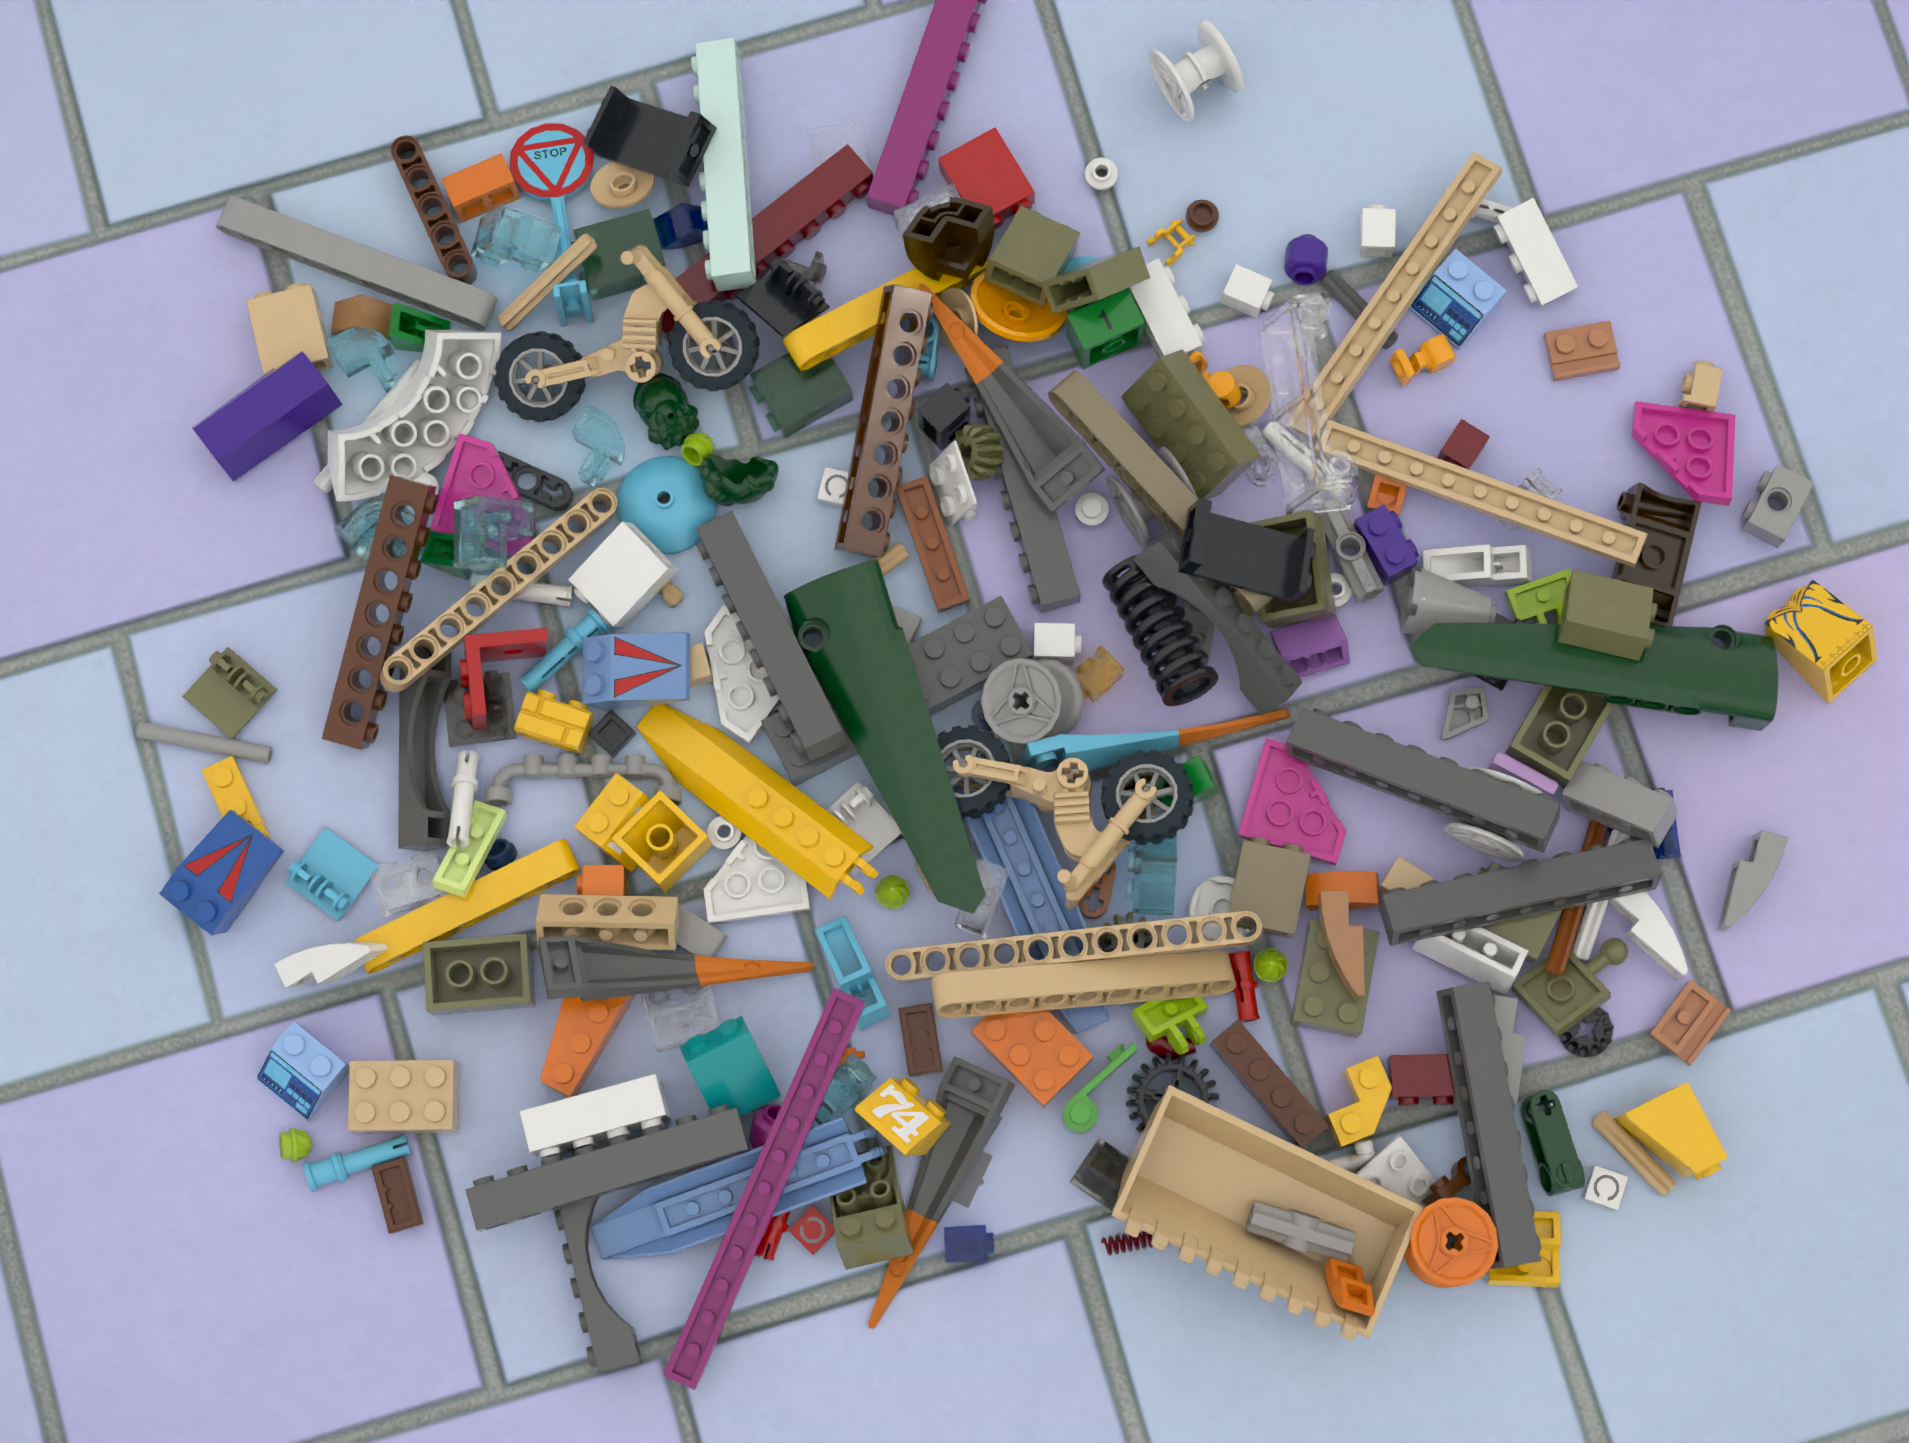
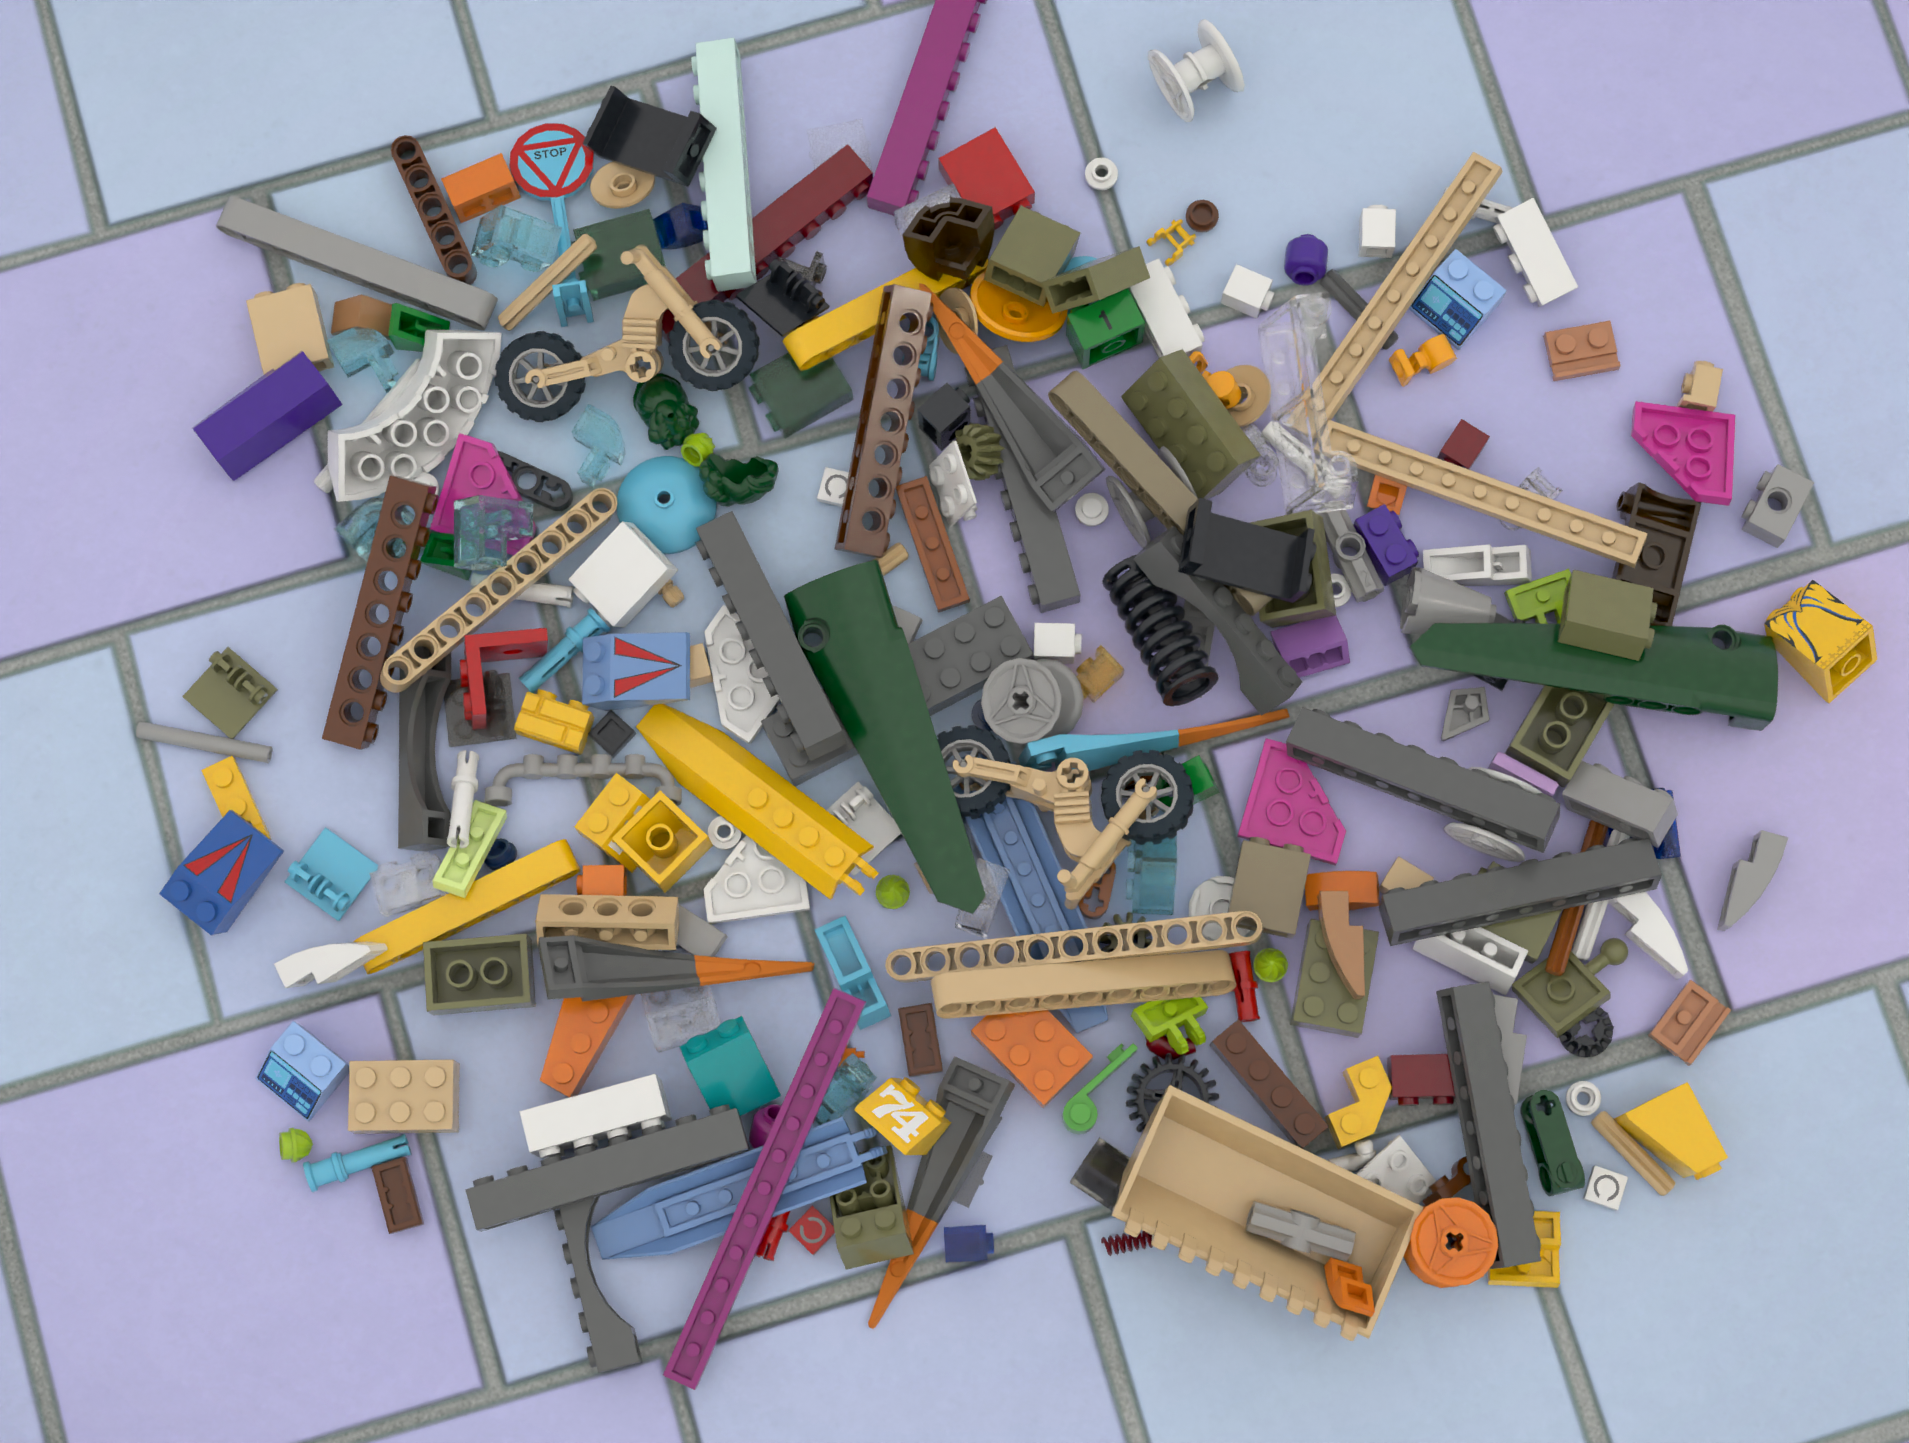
(1592, 1093): none -> white plate

